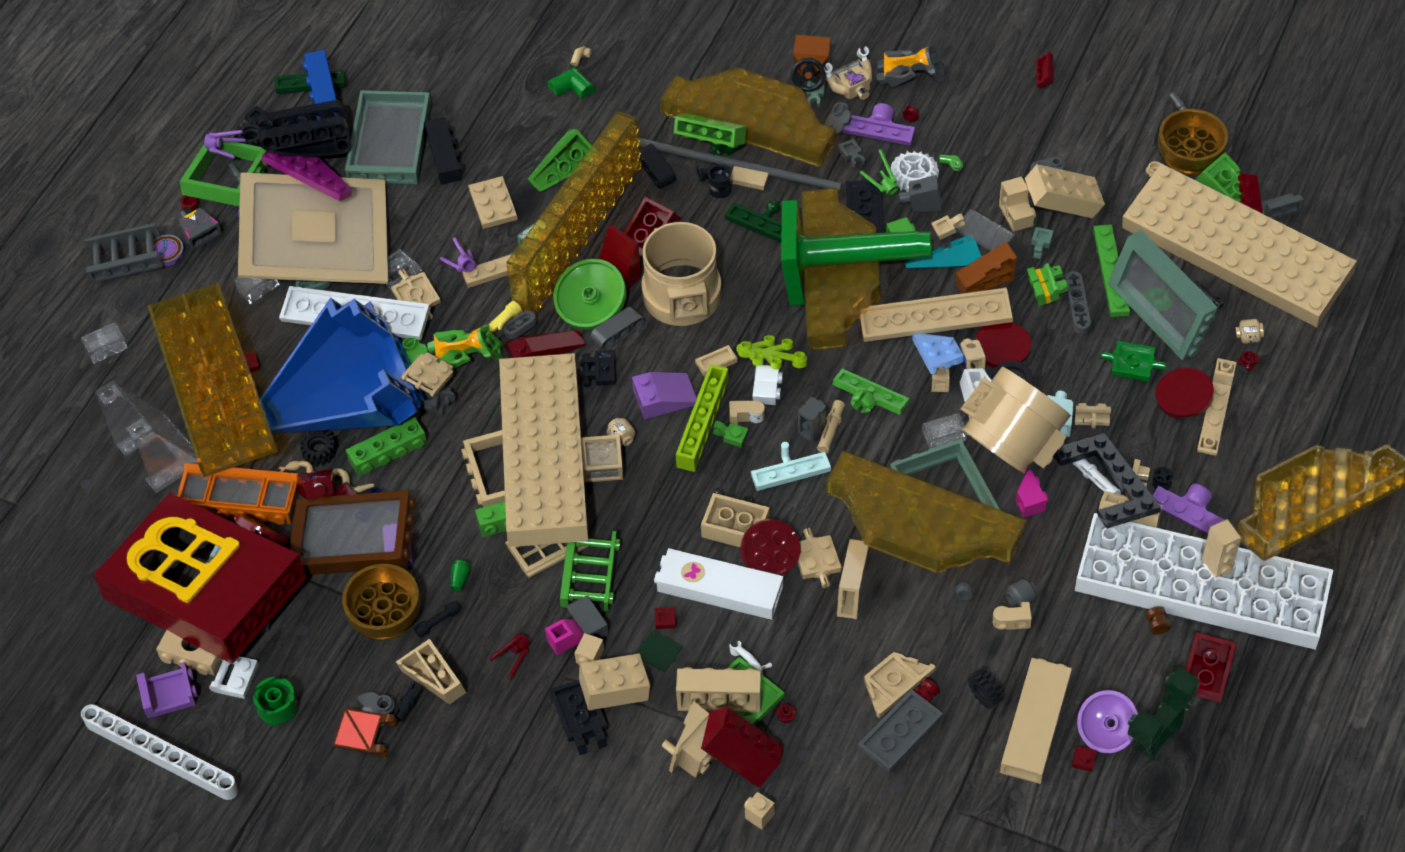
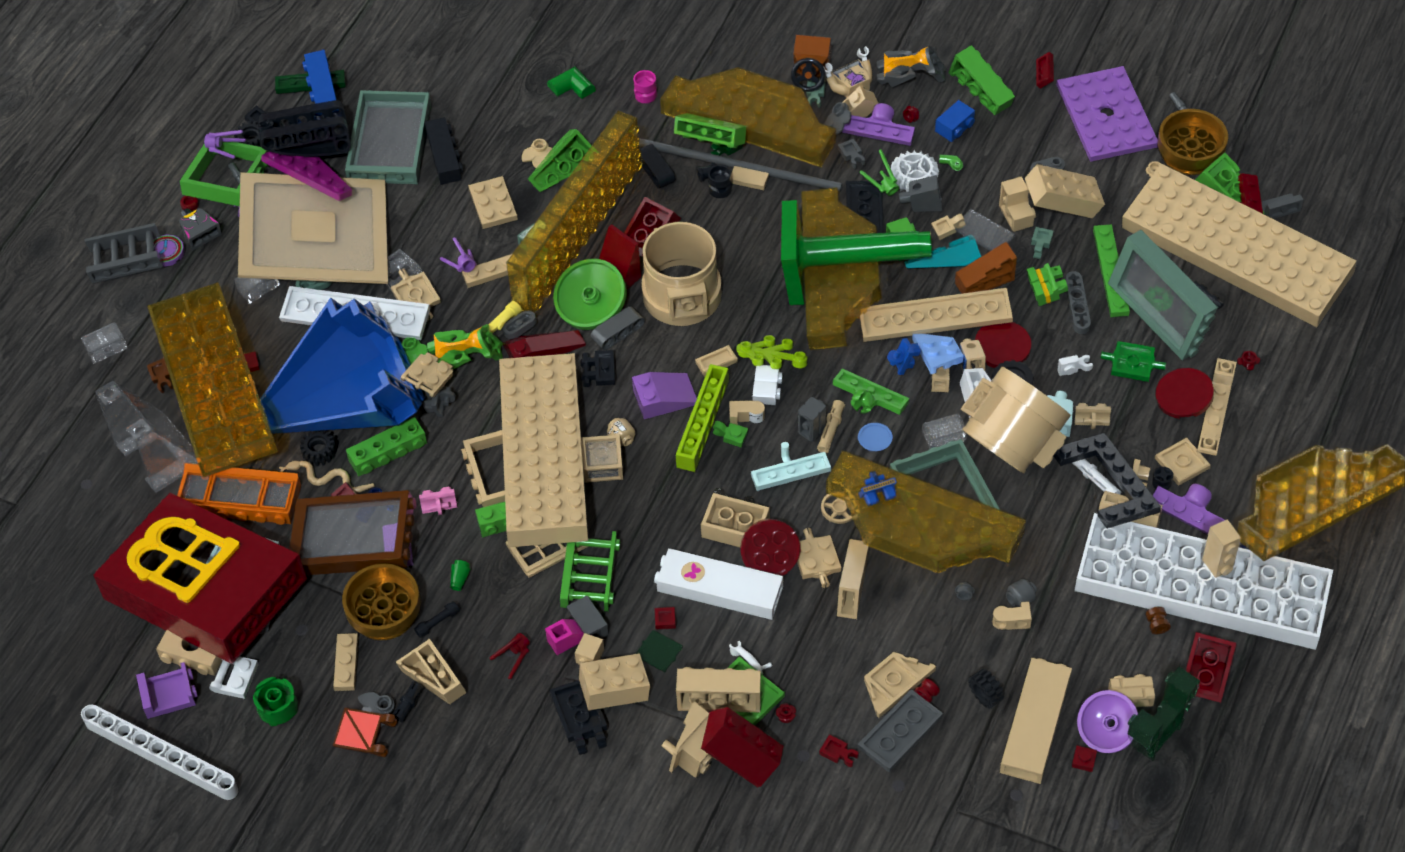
(159, 374): none -> reddish brown plate
(261, 529): dark red tile -> none
(317, 484): dark red torso -> none
(345, 662): none -> tan plate
(438, 501): none -> bright pink hips
(537, 152): none -> tan plate
(580, 53): tan arm -> none
(645, 86): none -> dark pink wheel
(755, 221): dark green plate -> none
(759, 810): tan brick -> none
(836, 749): none -> dark red plate
(838, 508): none -> tan wheel
(861, 102): none -> tan slope
(875, 436): none -> medium blue piece
(886, 487): none -> blue hips
(904, 355): none -> blue hips
(955, 121): none -> blue brick
(981, 80): none -> bright green wedge
(1030, 497): dark pink slope -> none
(1071, 364): none -> white plate
(1101, 134): none -> medium lavender plate
(1137, 689): none -> tan brick
(1183, 461): none -> tan plate
(1250, 331): tan head -> none

